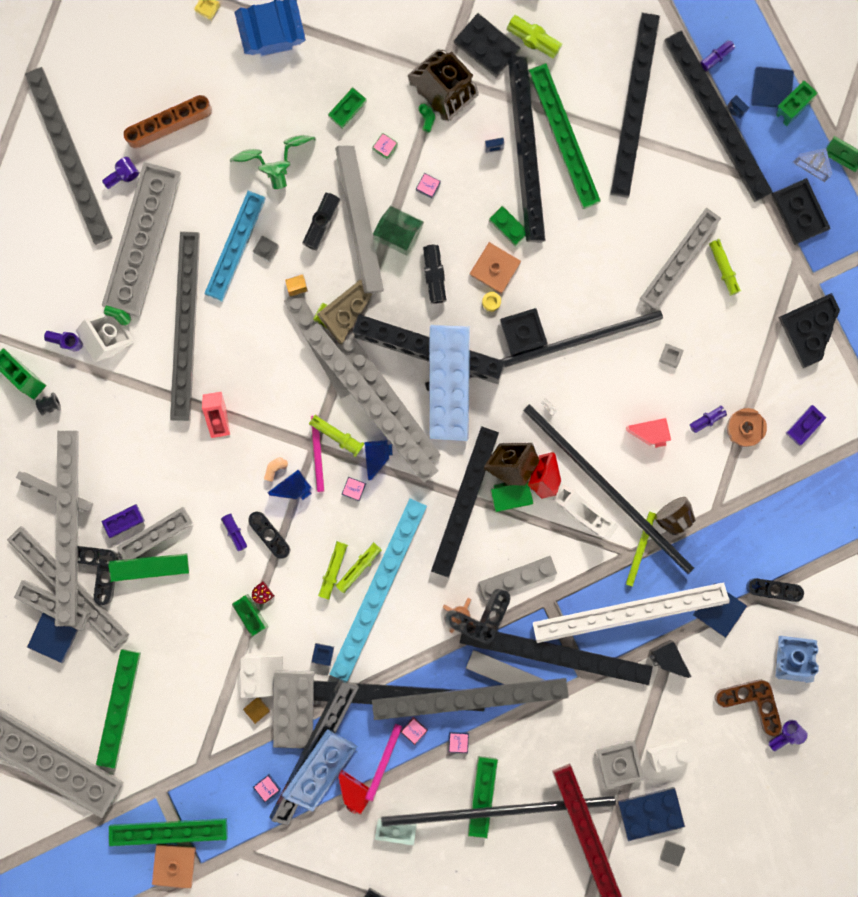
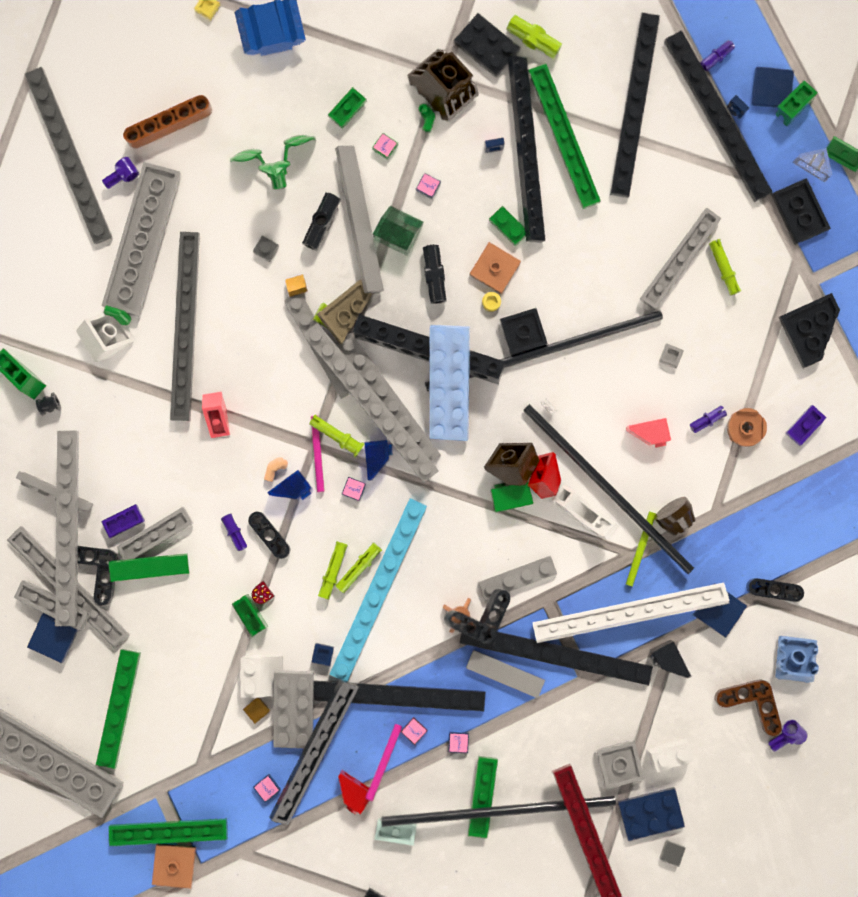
(63, 340): dark purple axle -> none
(235, 246): dark azure tile -> none
(319, 770): medium blue tile -> none
(464, 502): black plate -> none
(470, 698): dark grey plate -> none

